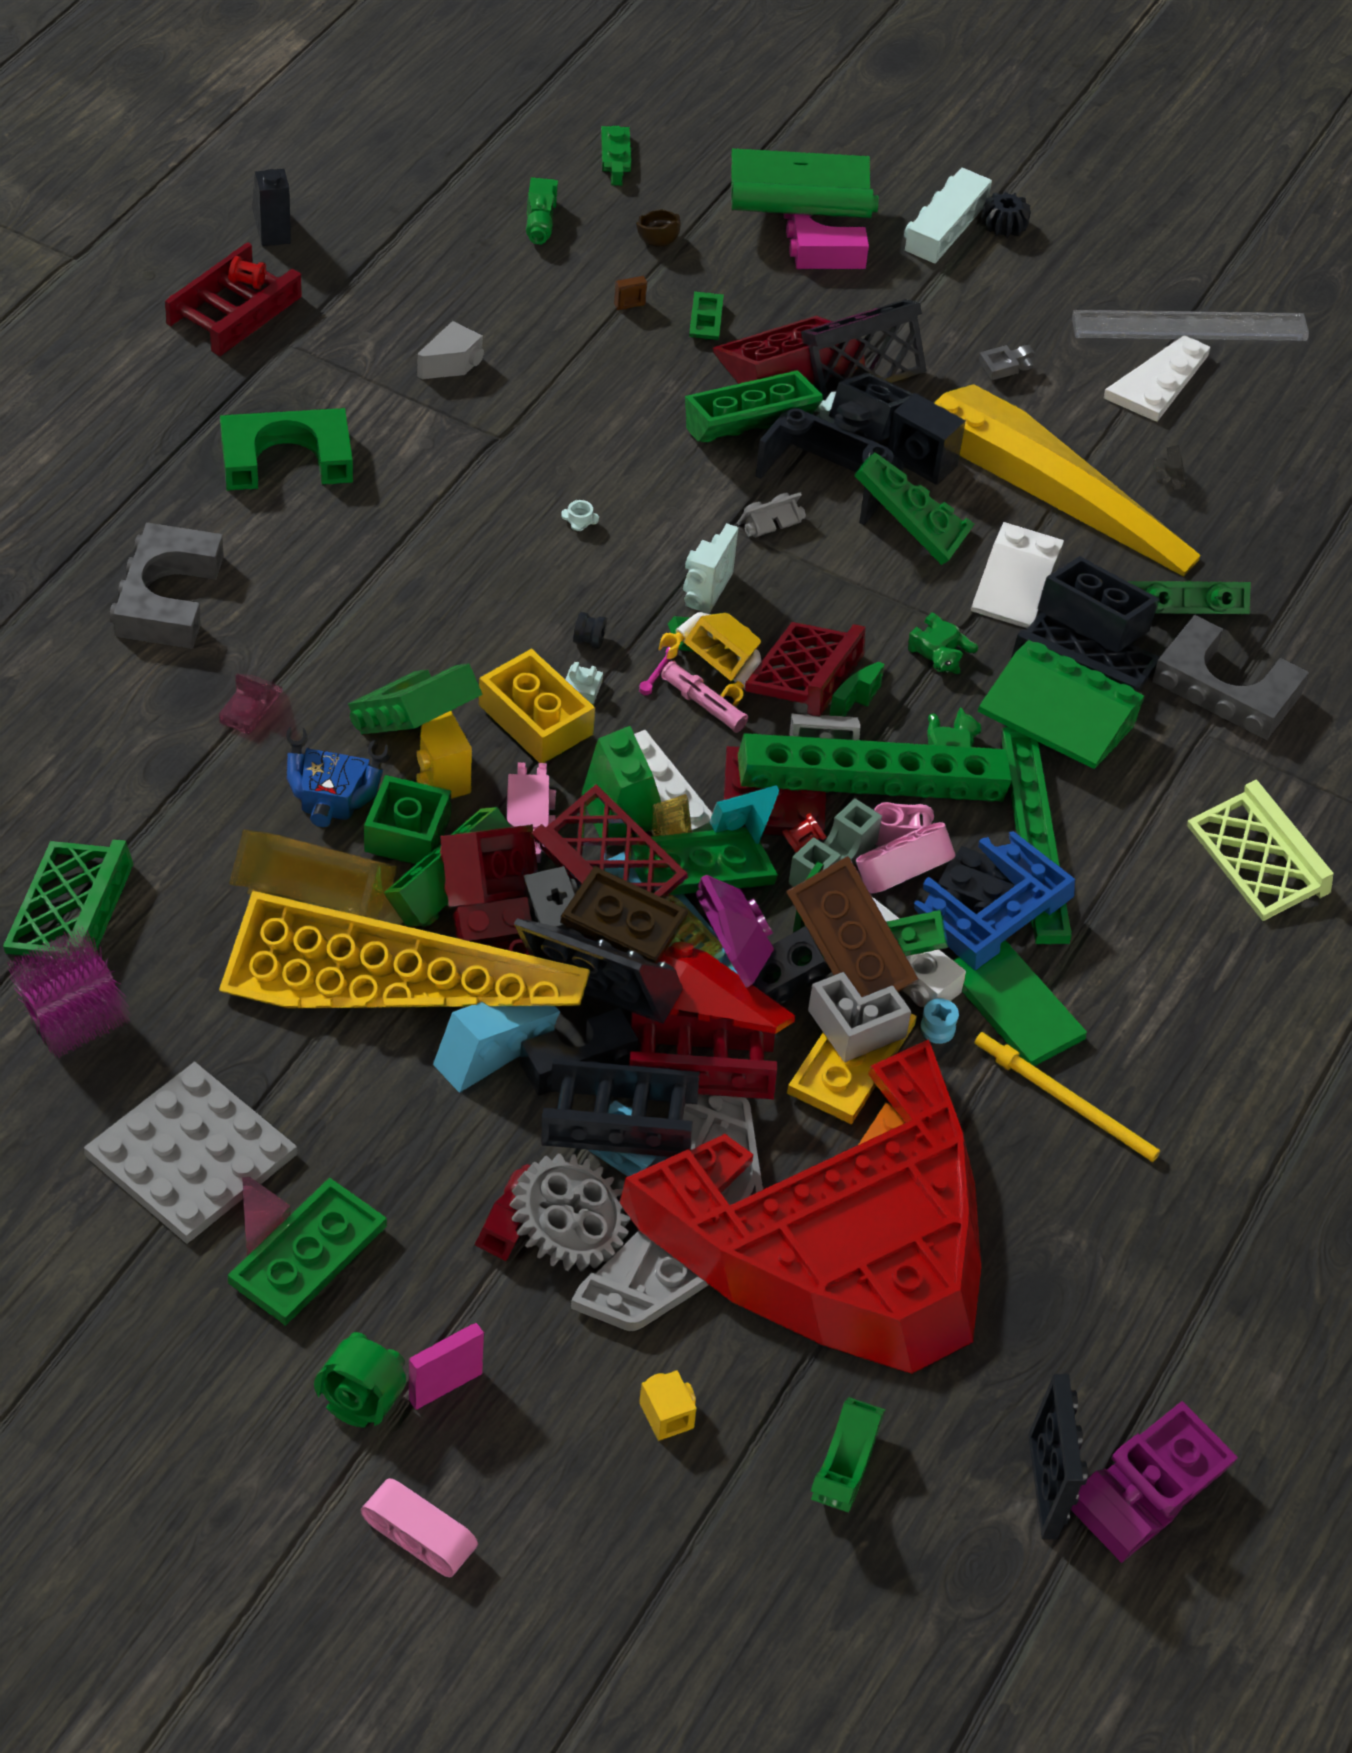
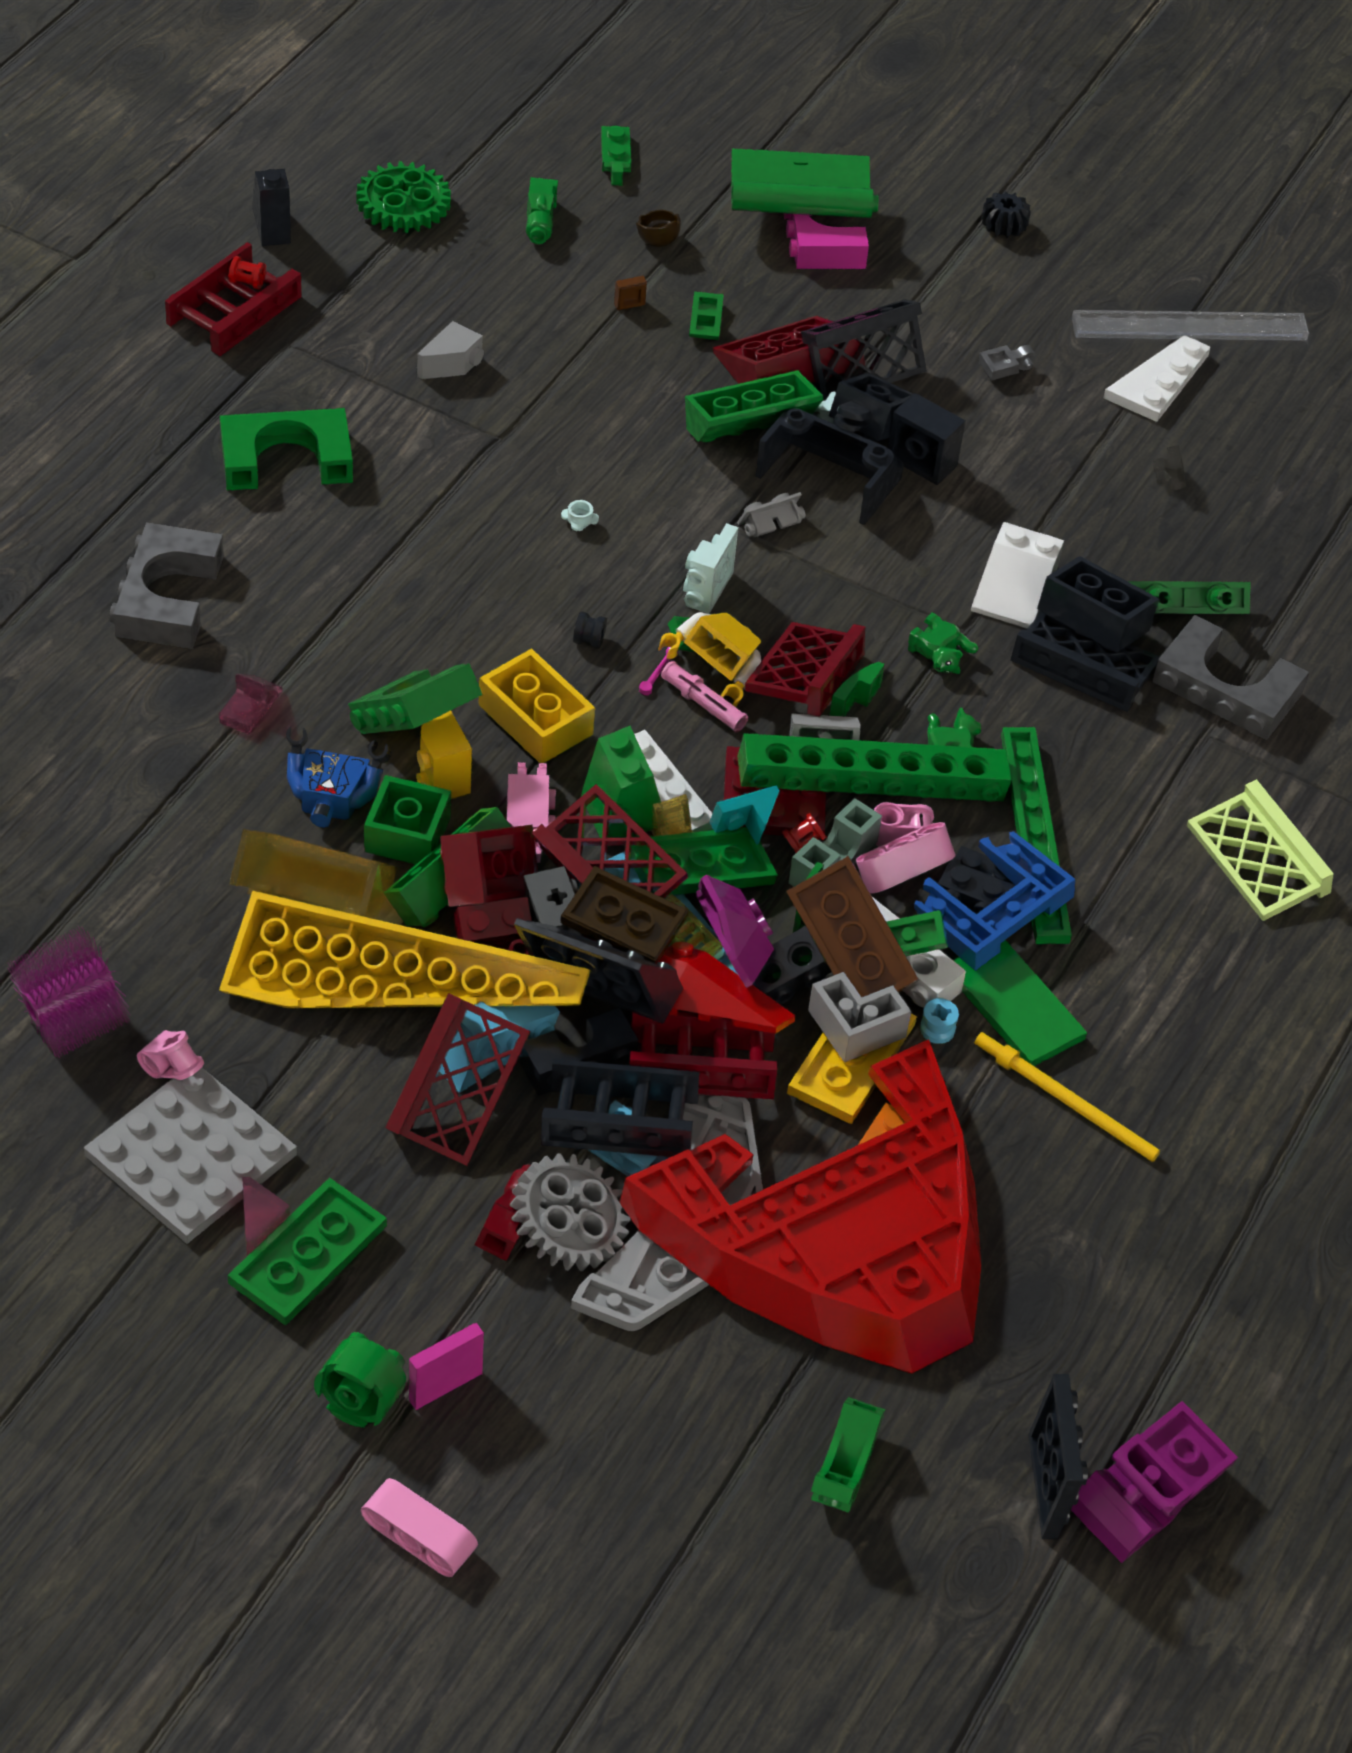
(99, 902): green fence -> none
(170, 1056): none -> bright pink piece
(403, 197): none -> green gear
(428, 1066): none -> dark red fence
(585, 680): light aqua tile -> none
(668, 1404): yellow brick -> none
(921, 515): green wing -> none
(947, 215): light aqua brick -> none
(1032, 458): yellow wedge -> none
(1062, 704): green slope -> none

